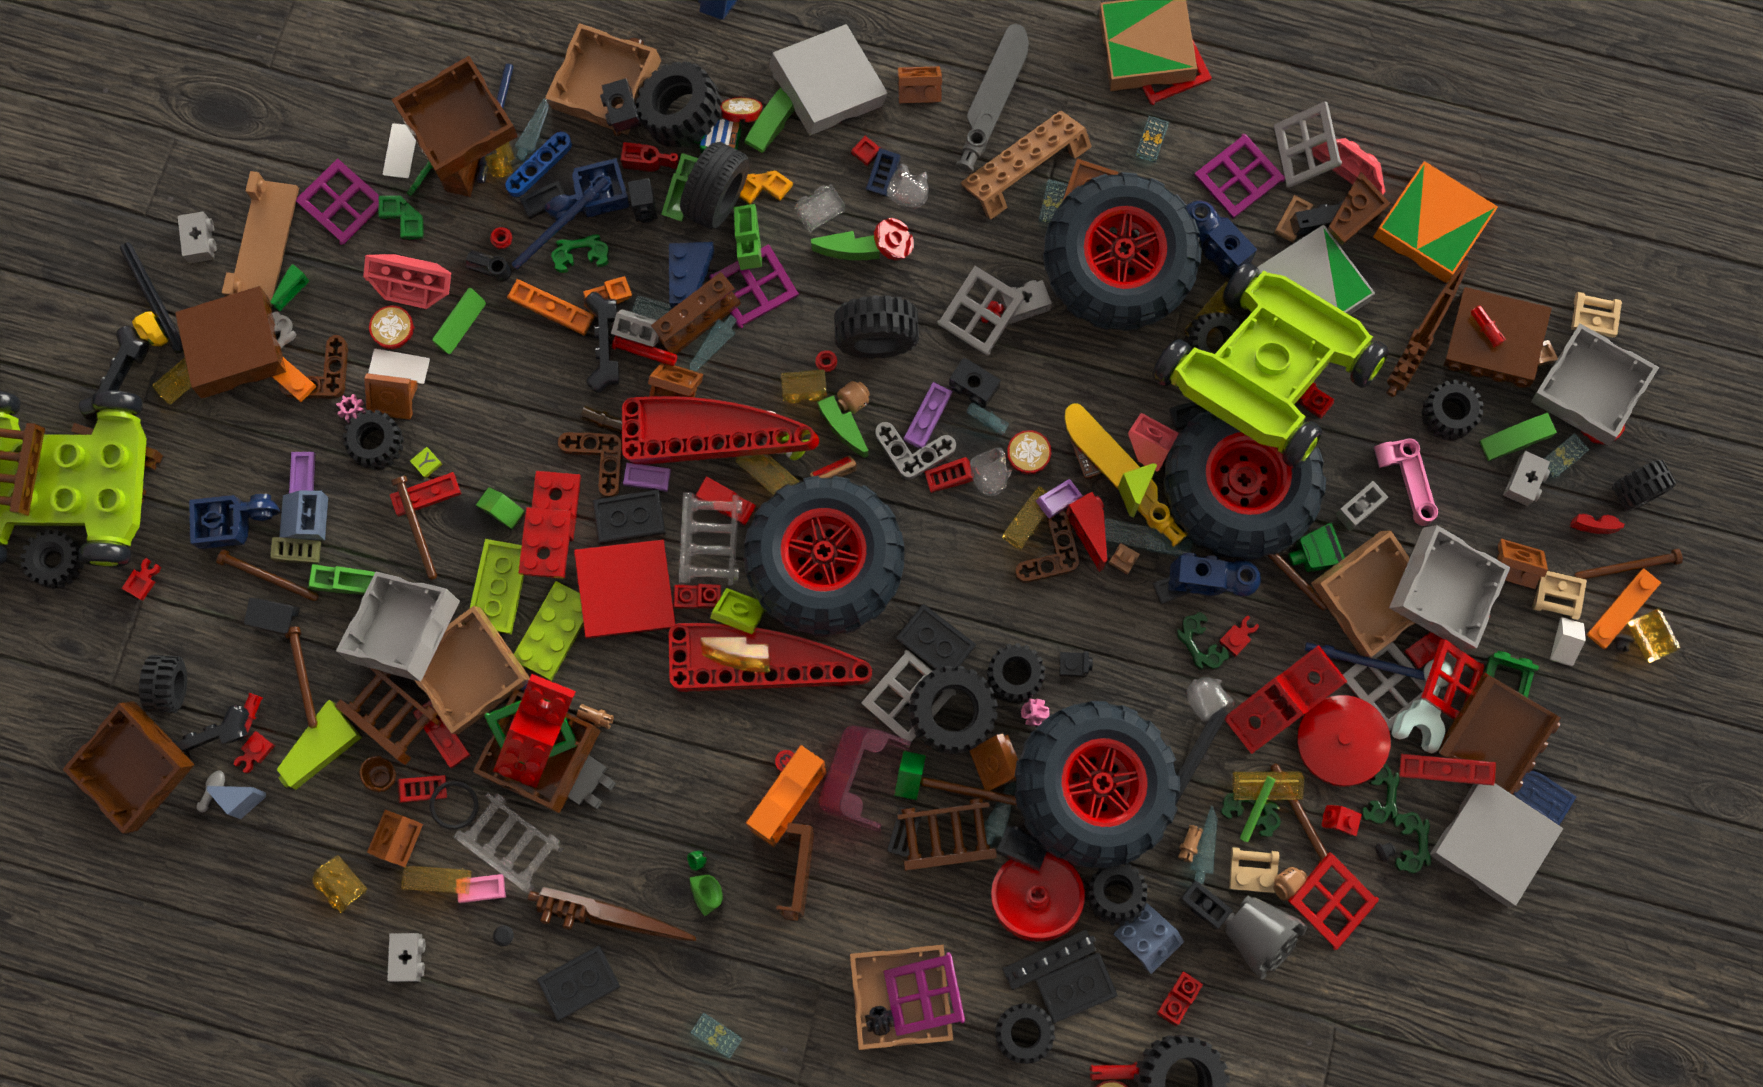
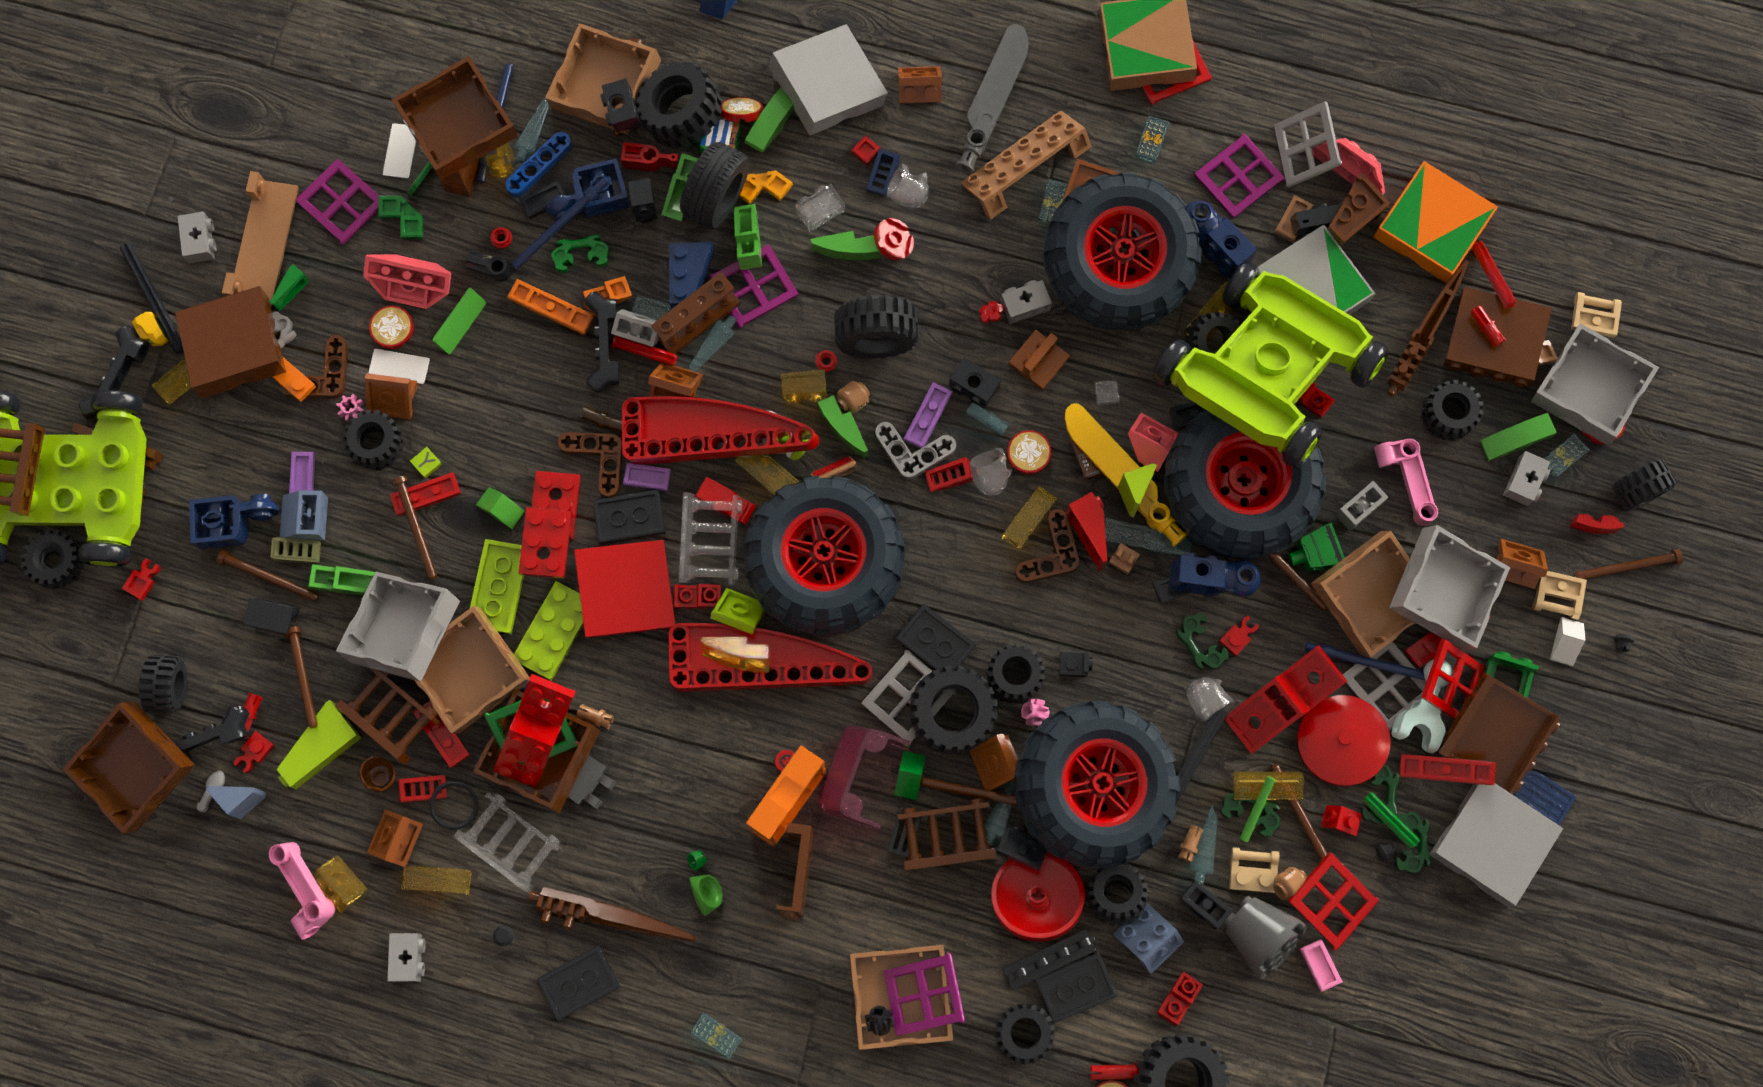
(315, 907): none -> bright pink piece
(484, 889): bright pink tile -> none
(1000, 322): light grey window -> none
(1039, 359): none -> dark orange bracket
(1058, 498): medium lavender tile -> none
(1106, 393): none -> clear tile
(1320, 965): none -> bright pink tile
(1391, 820): none -> green axle
(1493, 274): none -> red axle
(1623, 608): orange plate -> none
(1654, 635): clear yellow bracket -> none

